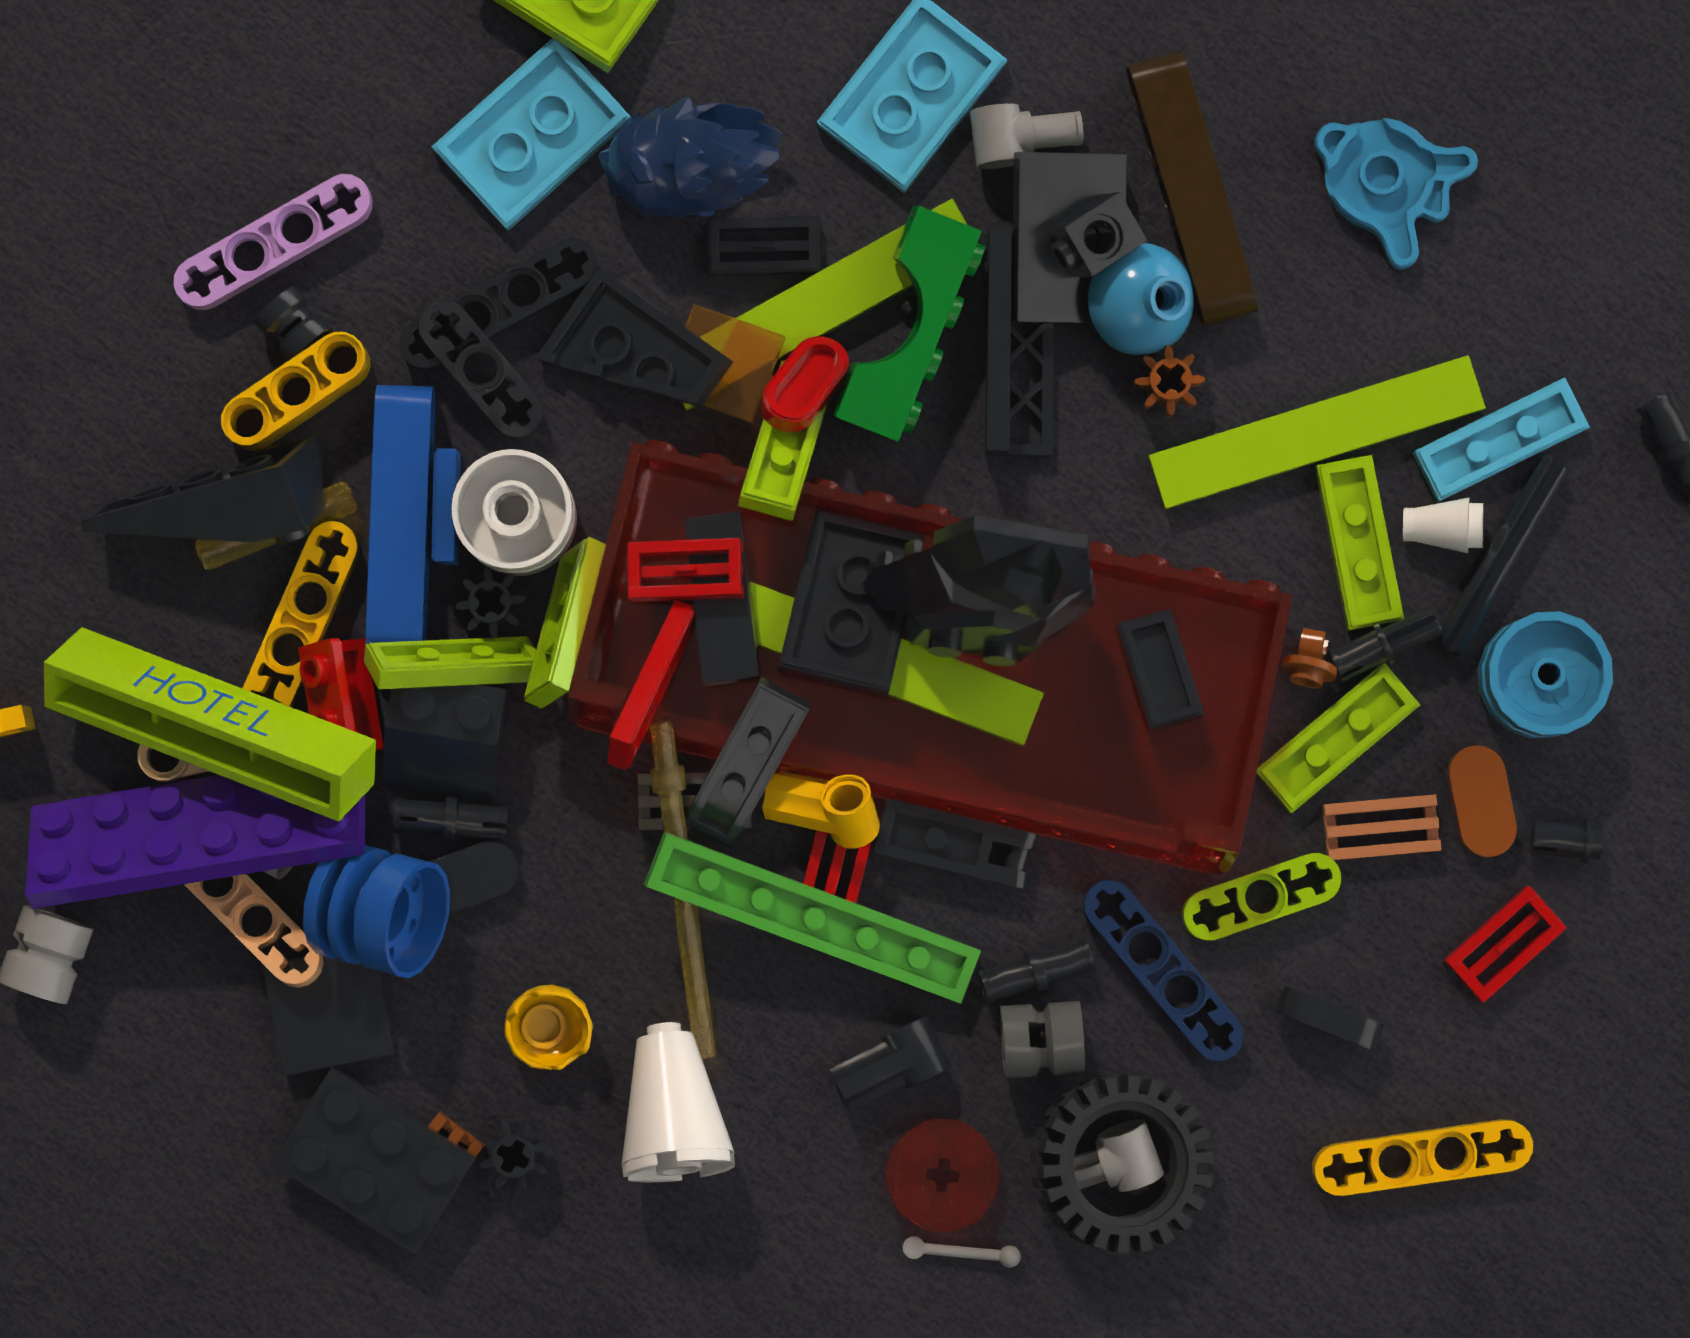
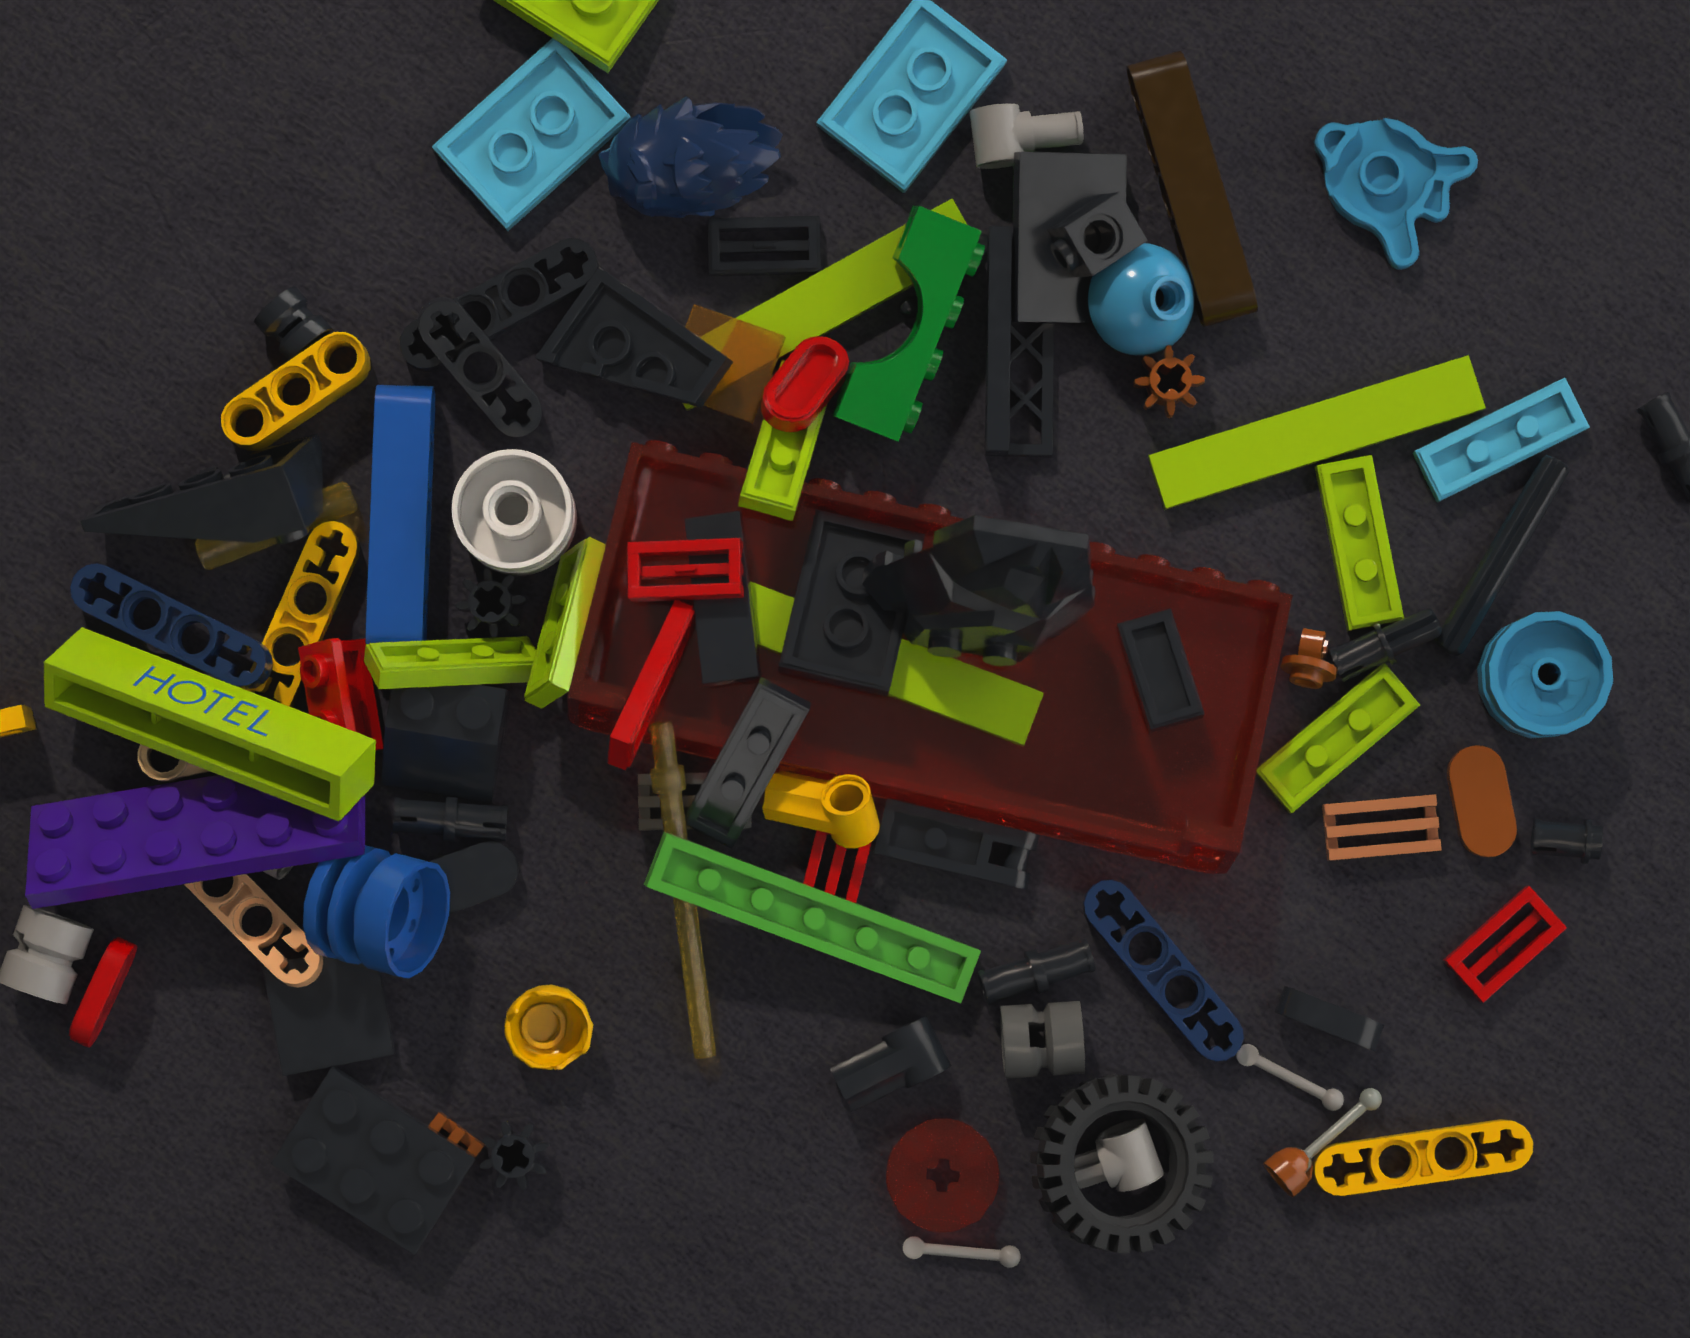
(102, 991): none -> red tile
(171, 626): none -> dark blue beam
(268, 233): lavender beam -> none
(445, 478): blue tile -> none
(672, 1111): white cone -> none
(1293, 1166): none -> hinge
(1305, 896): lime beam -> none
(1331, 1098): none -> light grey hinge
(1446, 525): white cone -> none

